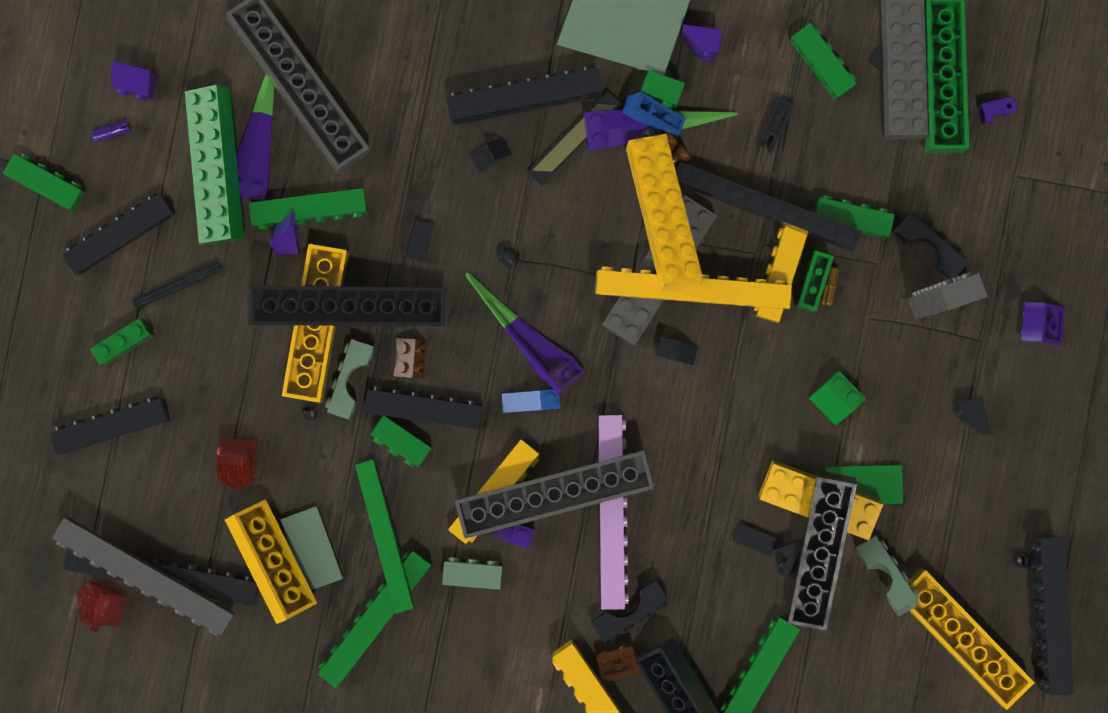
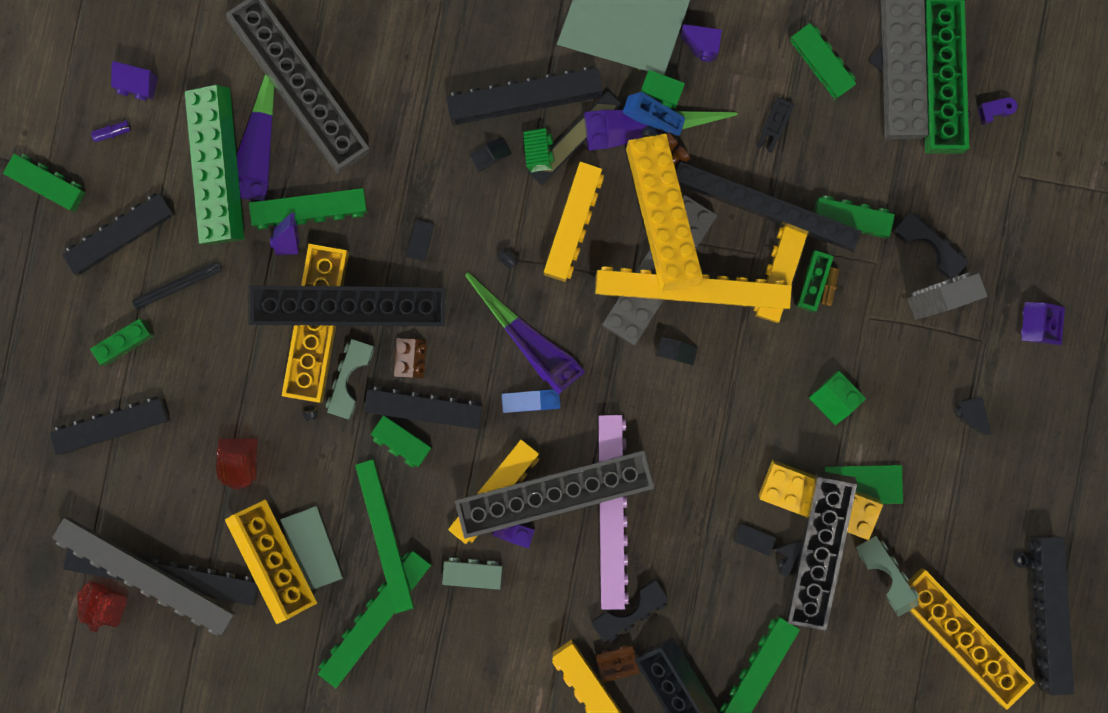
(538, 150): none -> green brick
(572, 222): none -> yellow brick

